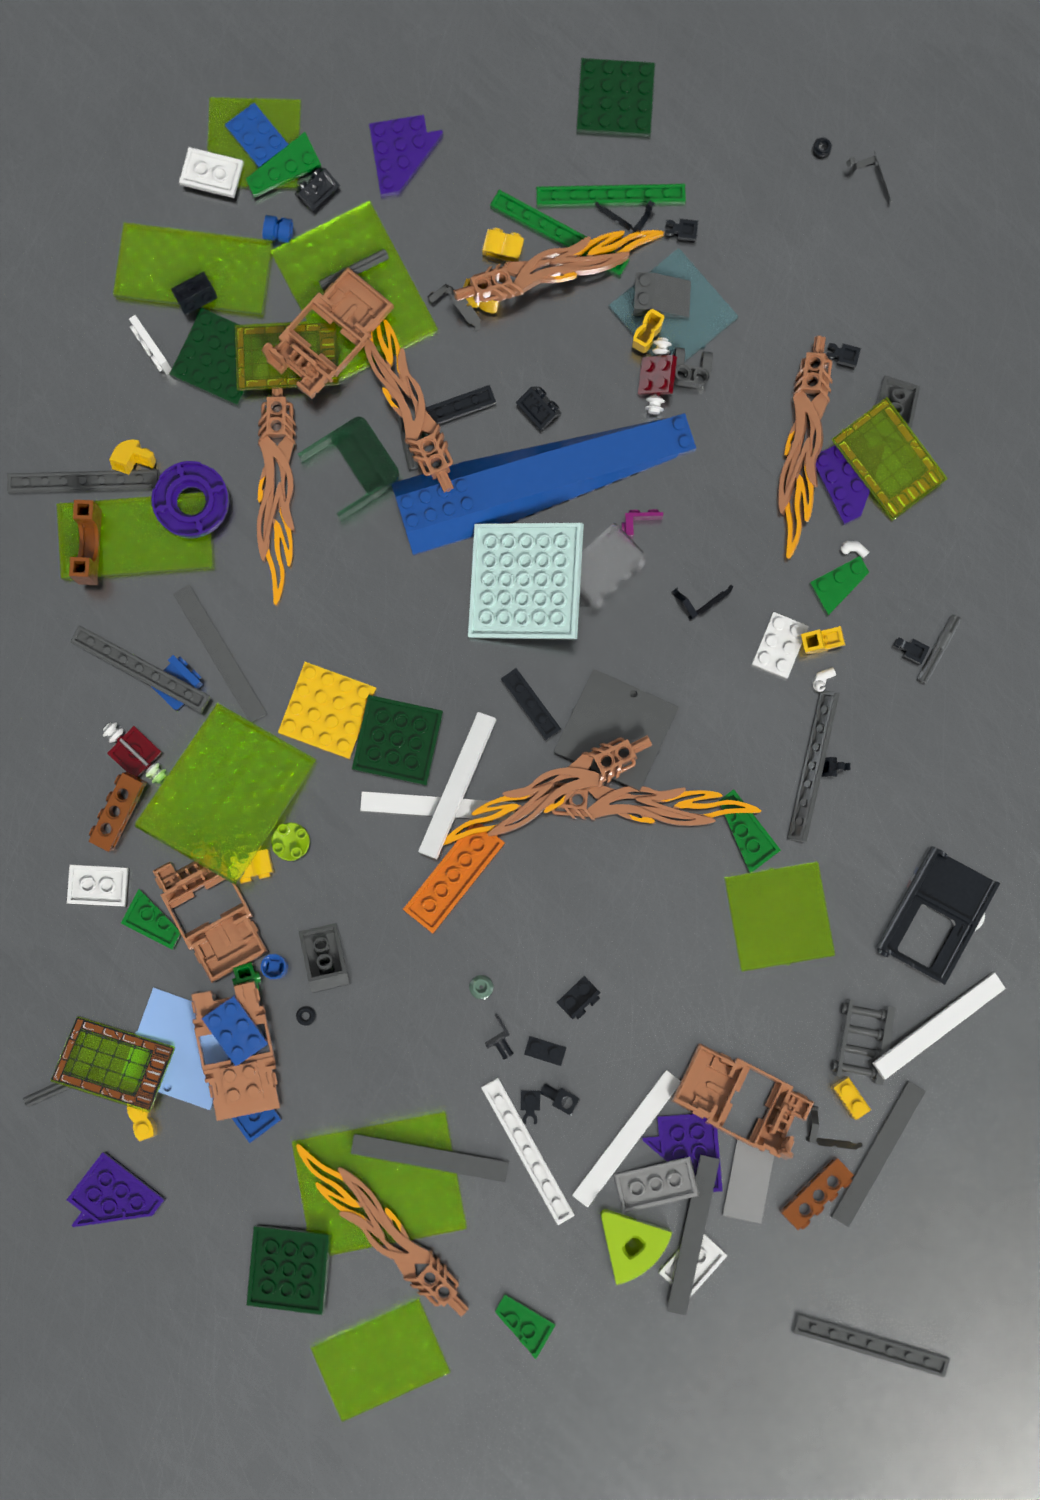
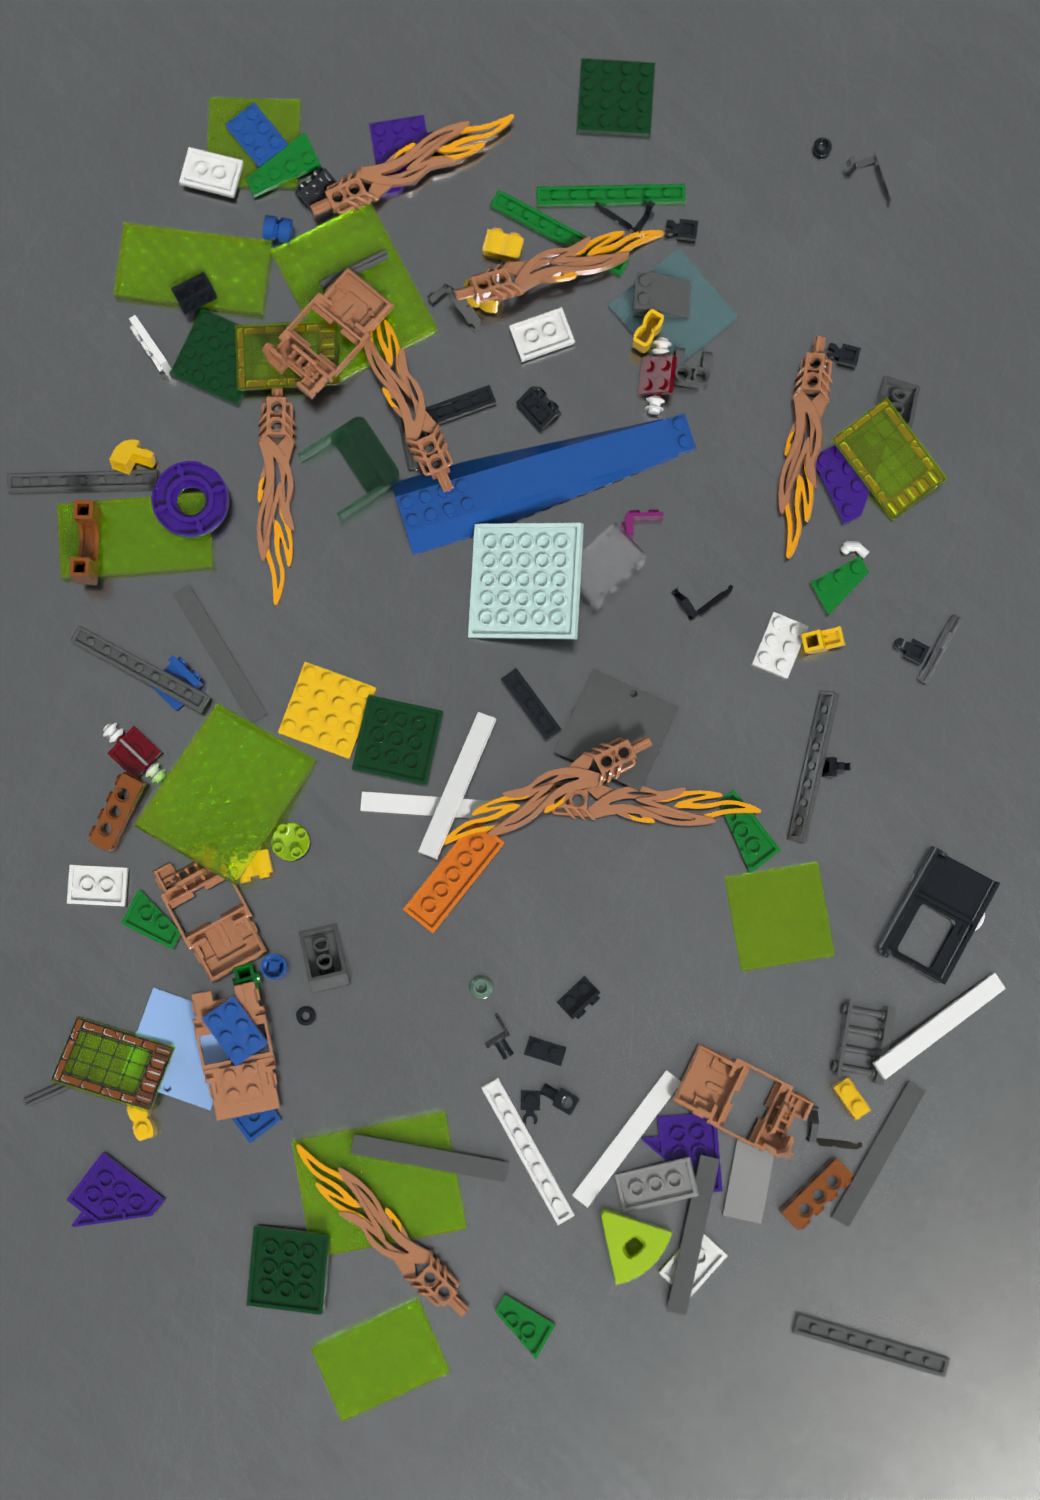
(418, 153): none -> nougat piece
(541, 334): none -> white plate
(821, 677): white arm -> none

